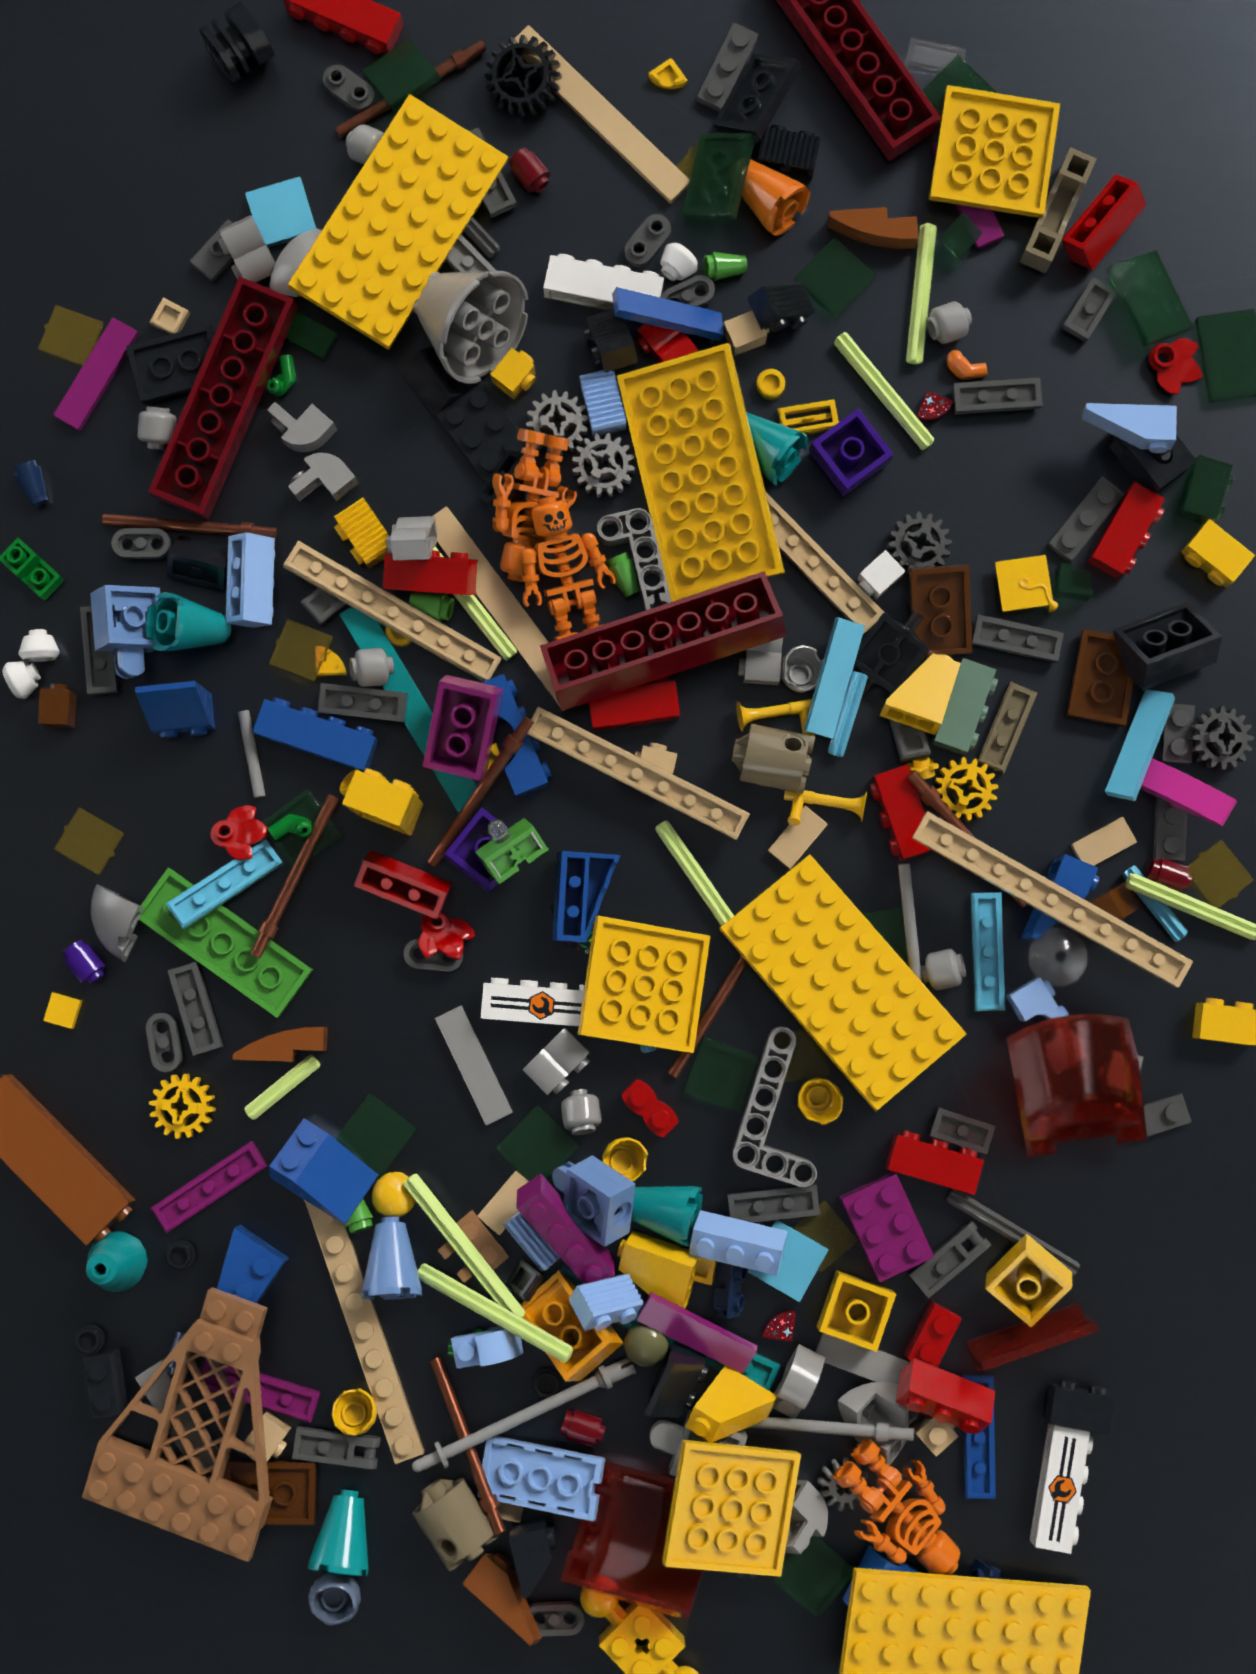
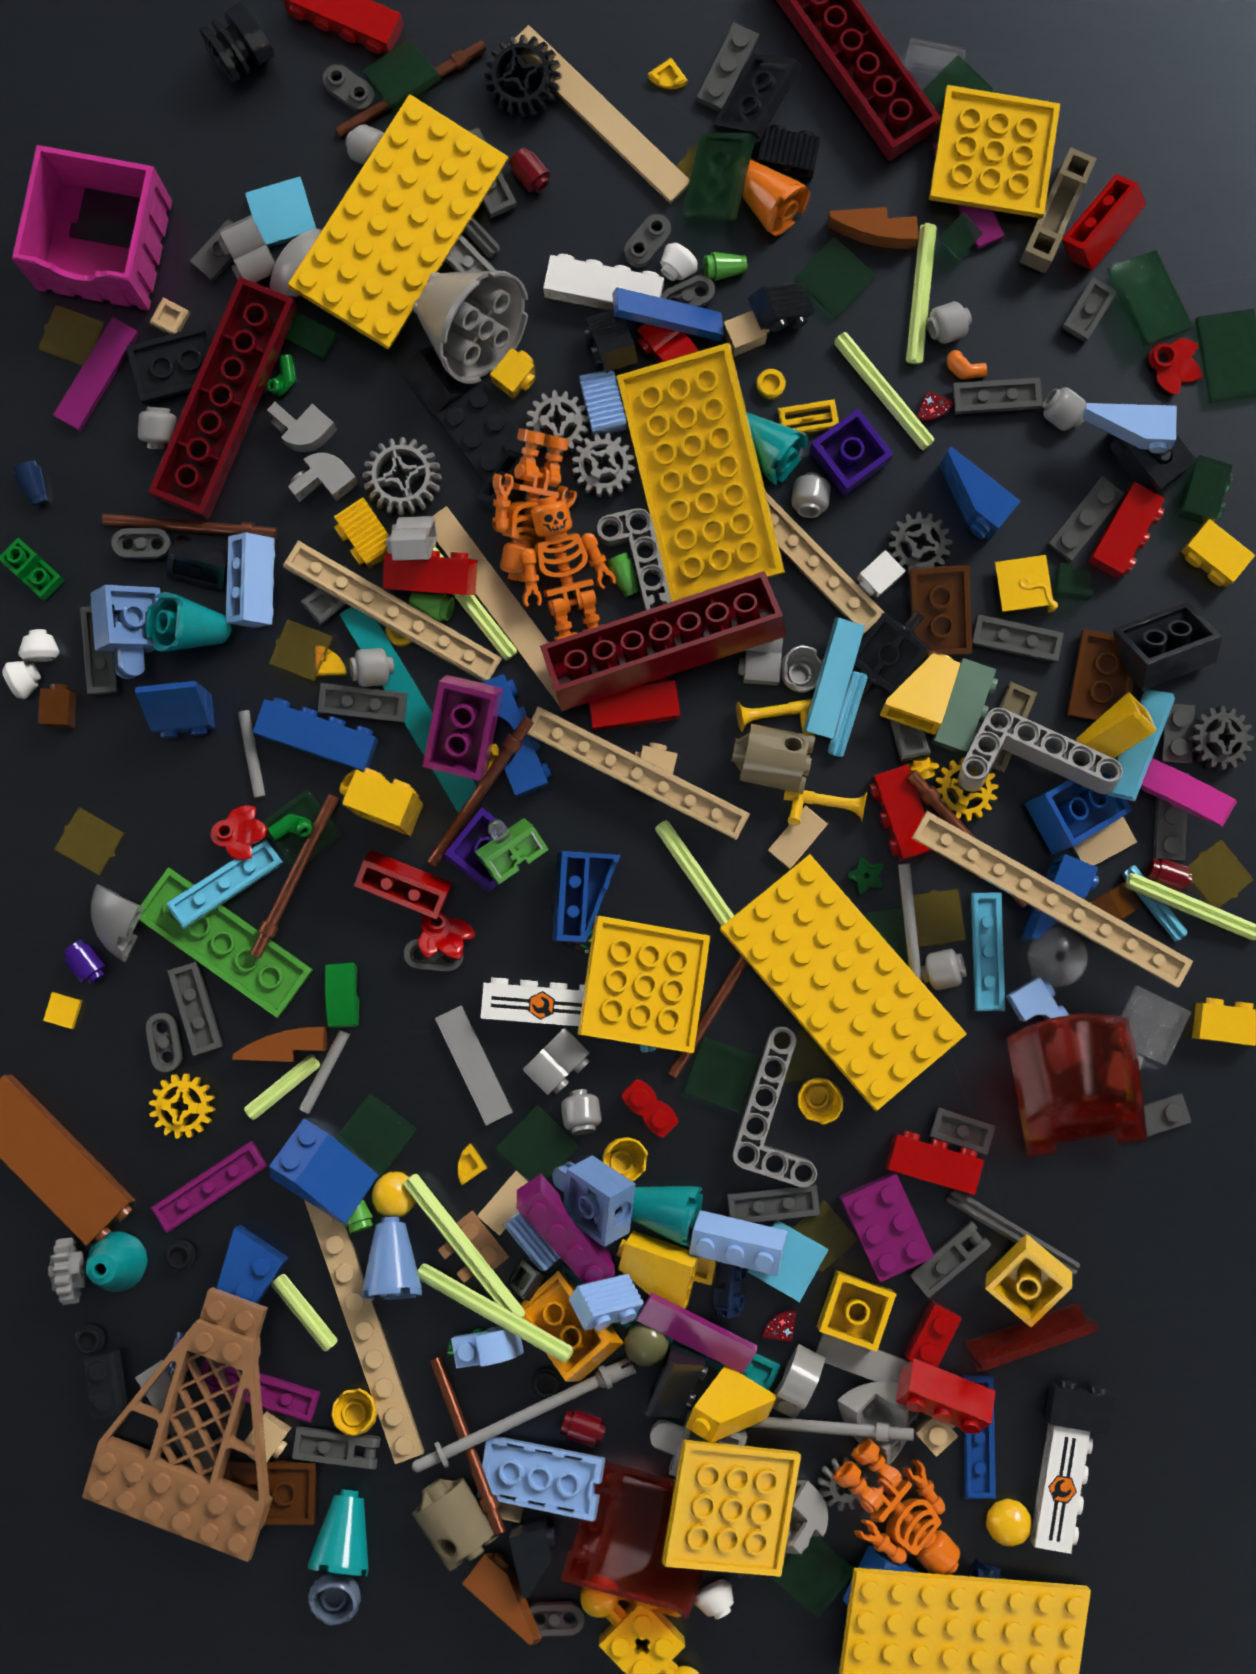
(67, 1271): none -> light grey gear
(92, 227): none -> dark pink piece
(304, 1312): none -> yellowish green axle
(324, 1071): none -> light grey bar
(341, 996): none -> green slope
(412, 474): none -> light grey gear
(469, 1164): none -> yellow tile
(715, 1599): none -> white cone
(810, 495): none -> light grey head
(858, 875): none -> dark green plate
(938, 917): none -> clear yellow piece
(978, 496): none -> blue slope
(1009, 1522): none -> yellow hair
(1036, 752): none -> light grey beam
(1064, 408): none -> light grey head
(1073, 813): none -> blue slope
(1119, 727): none -> yellow slope
(1154, 1024): none -> clear plate

